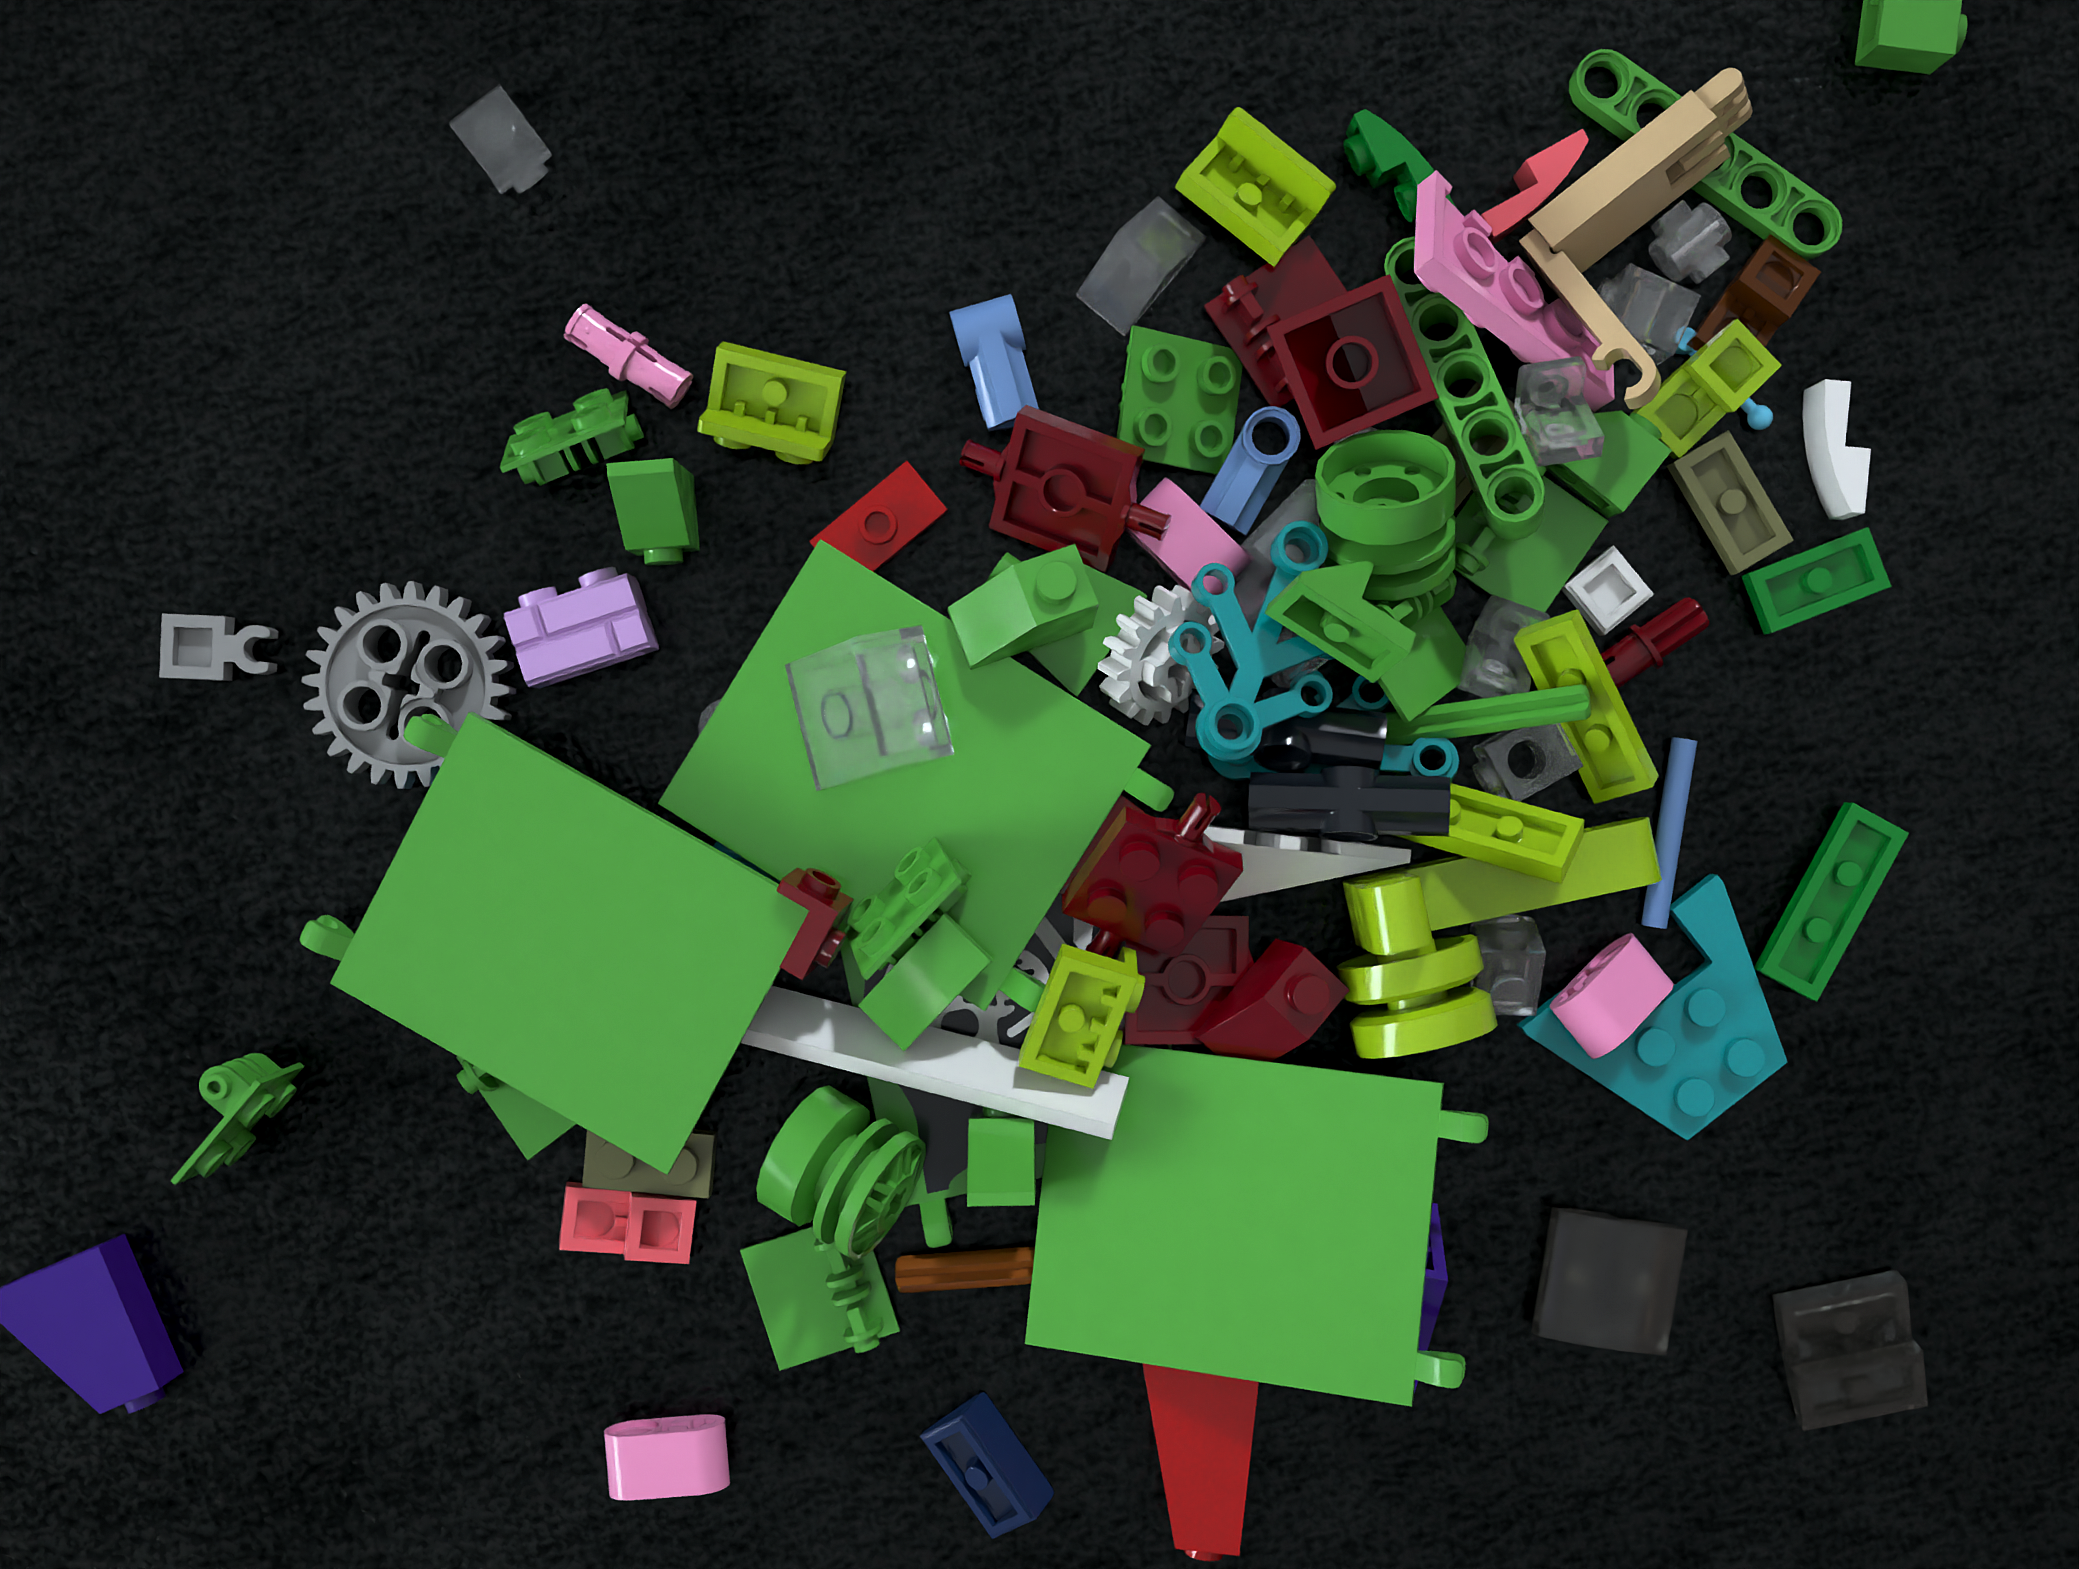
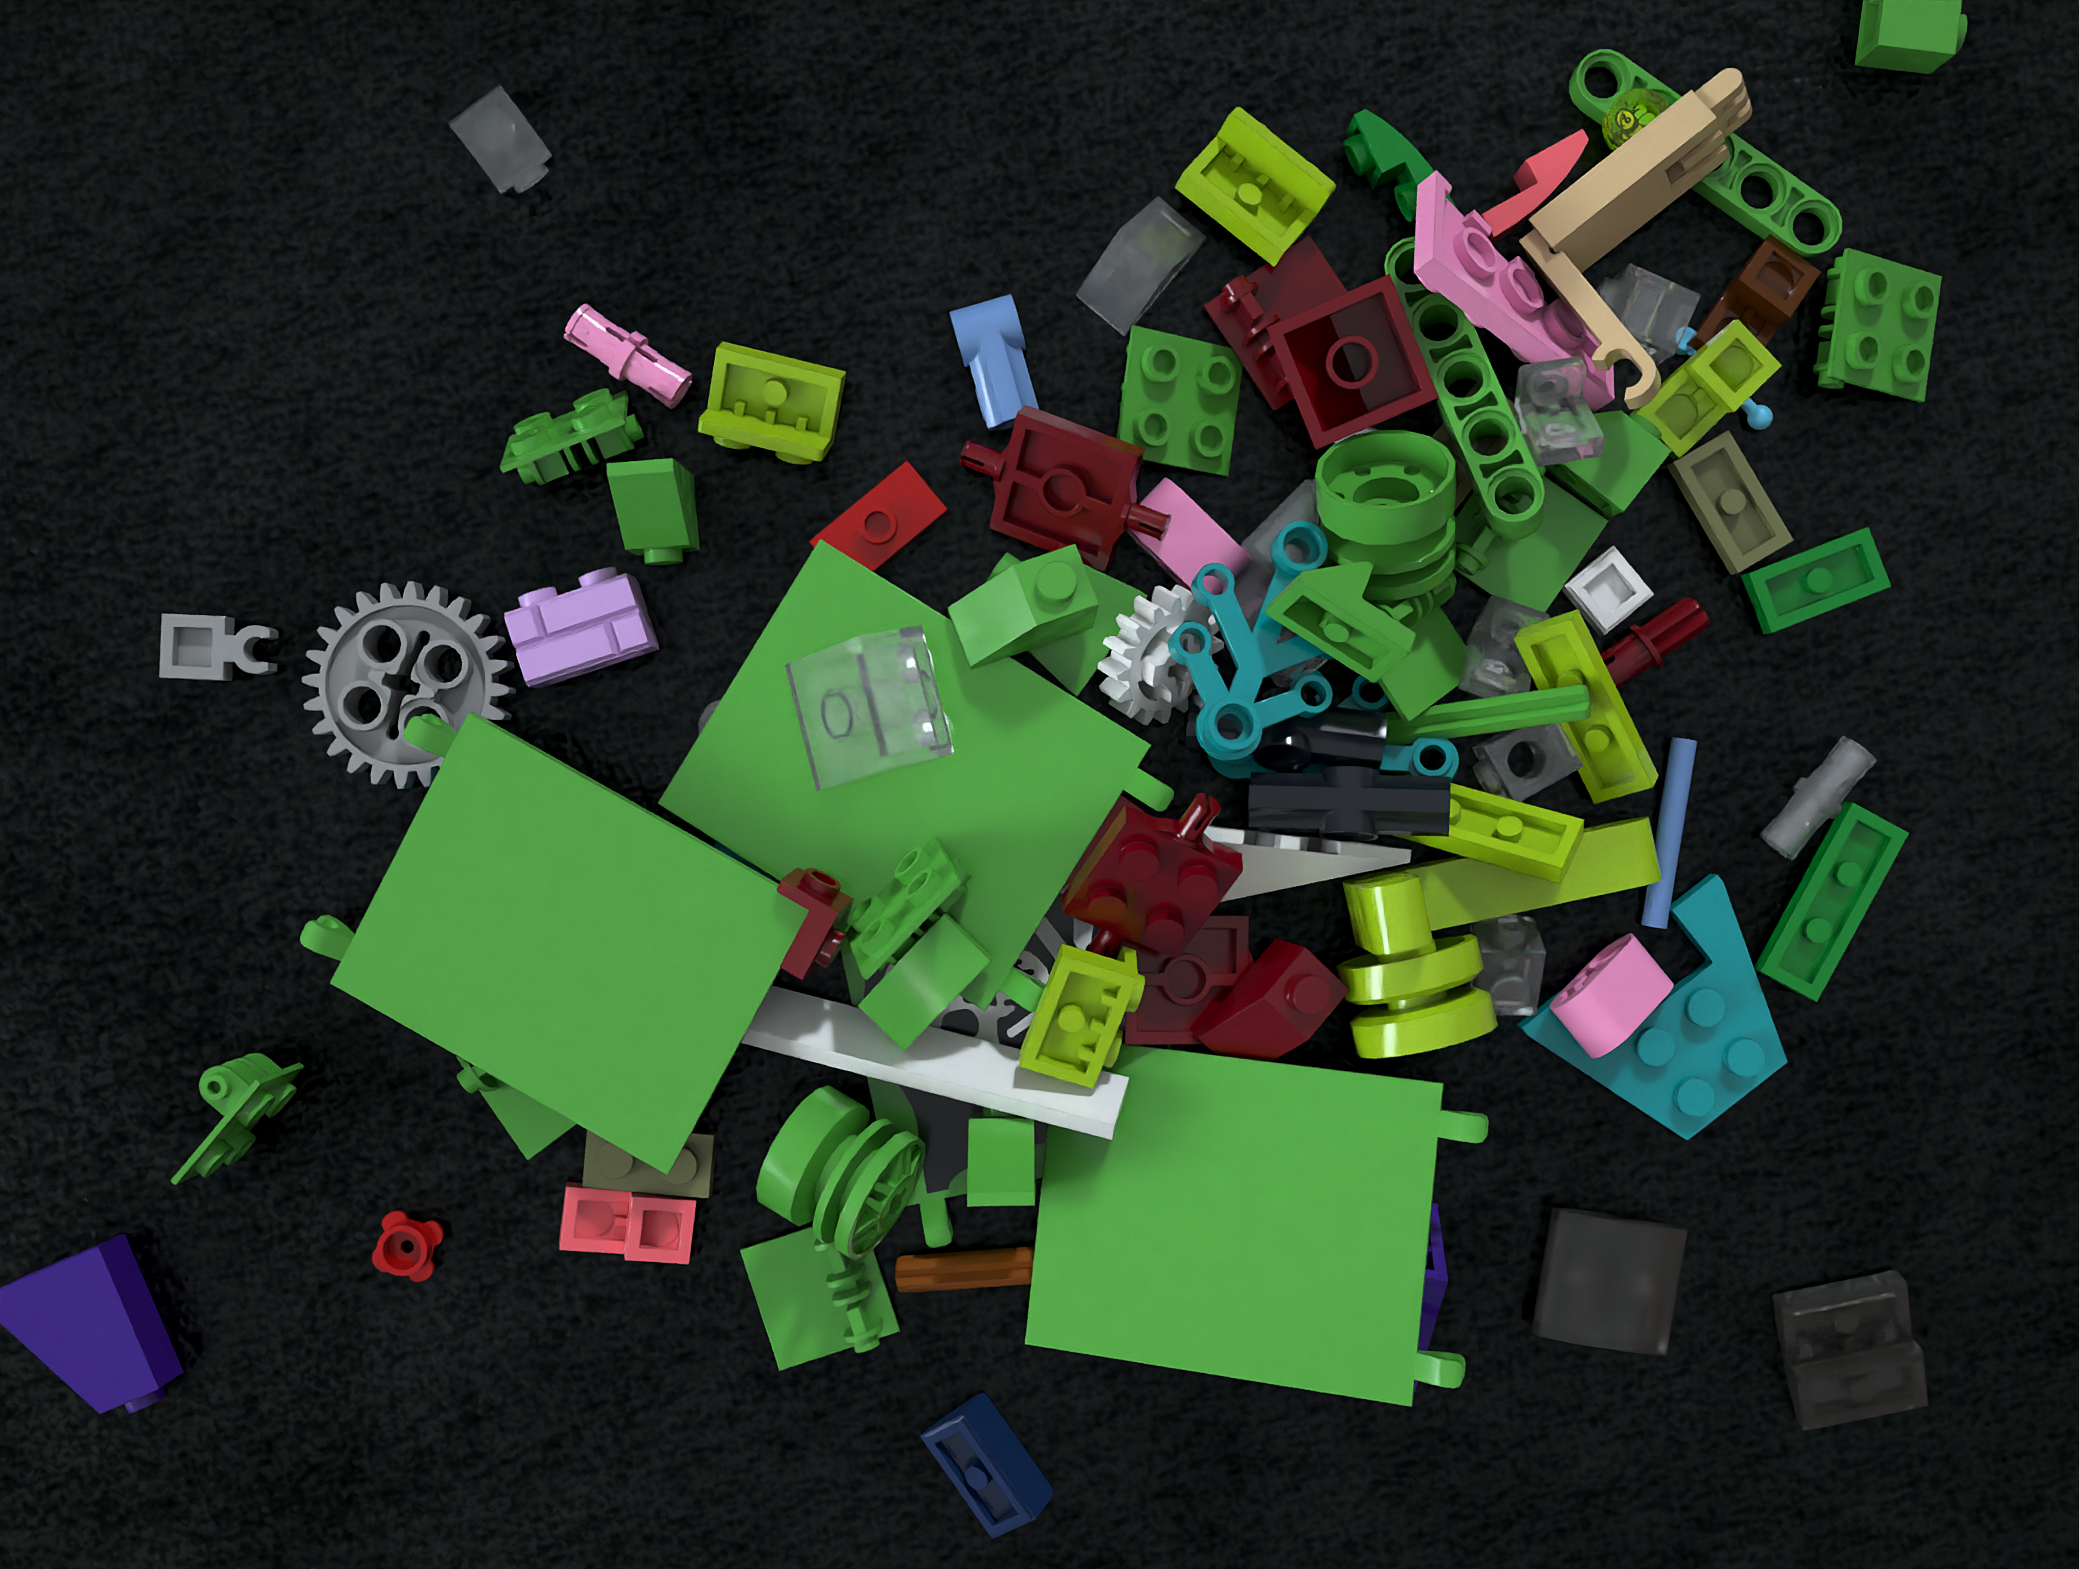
(390, 1252): none -> red plate
(667, 1457): bright pink beam -> none
(1204, 1455): red slope -> none
(1248, 474): medium blue piece -> none
(1631, 114): none -> clear neon green tile
(1690, 242): clear gear -> none
(1818, 797): none -> clear pin
(1835, 469): white slope -> none
(1880, 326): none -> bright green hinge

